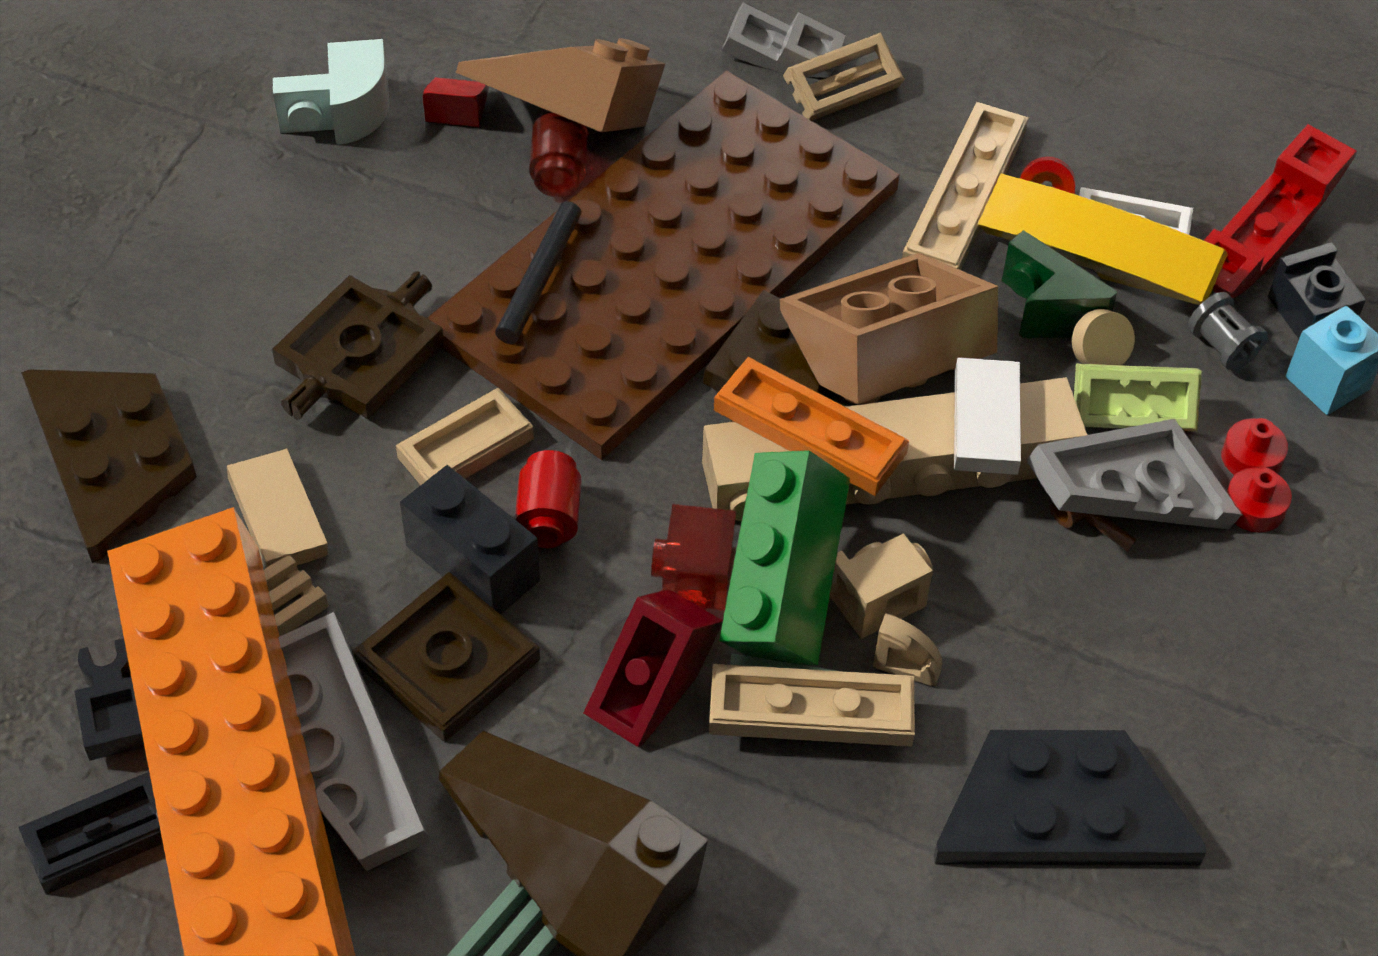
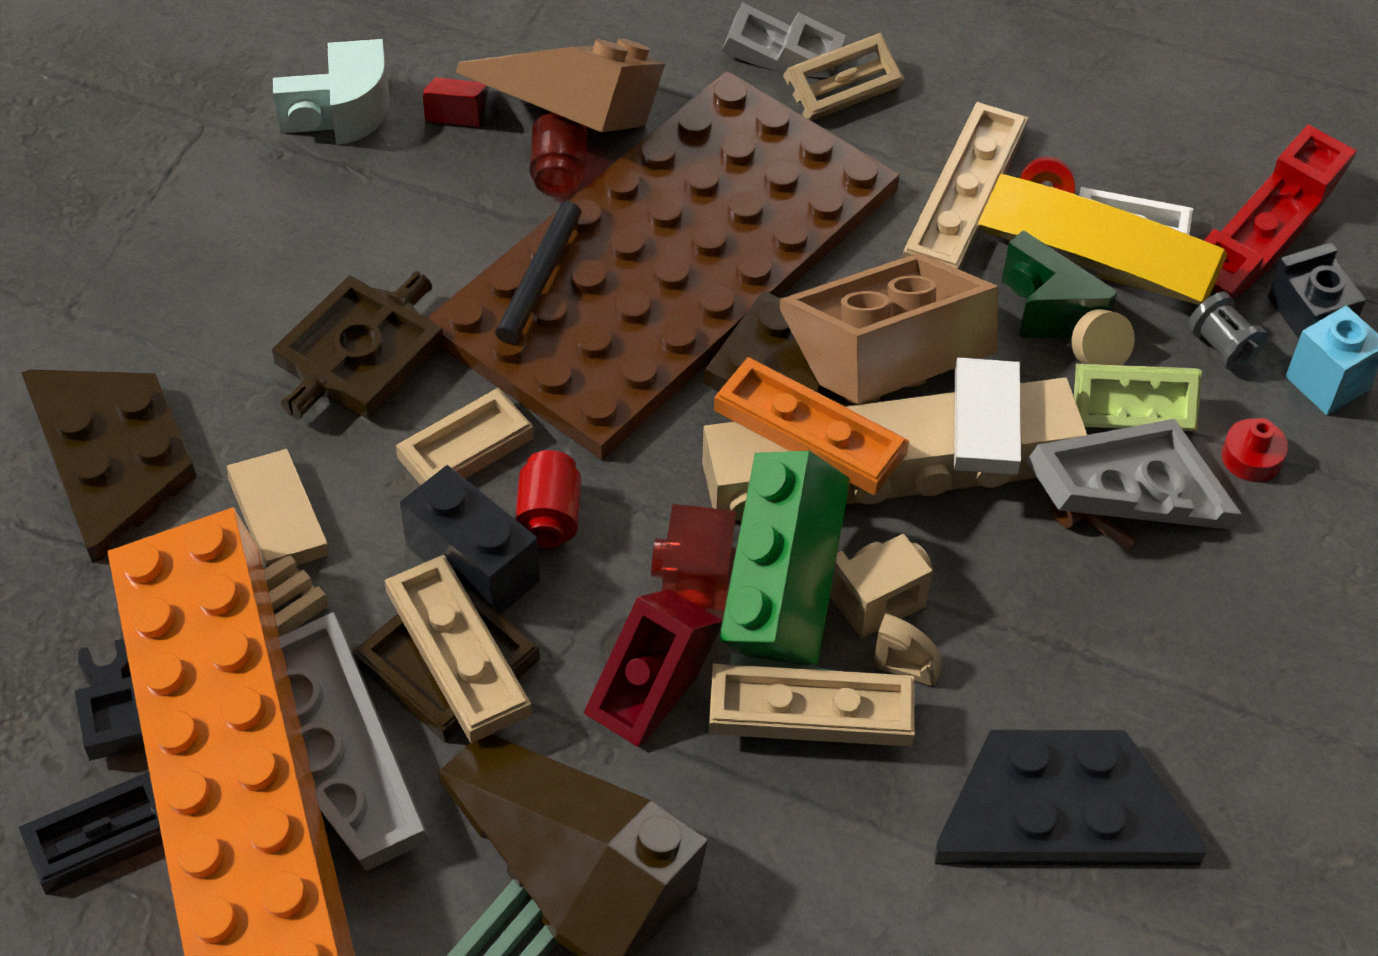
(458, 648): none -> tan tile
(1260, 497): red tile -> none

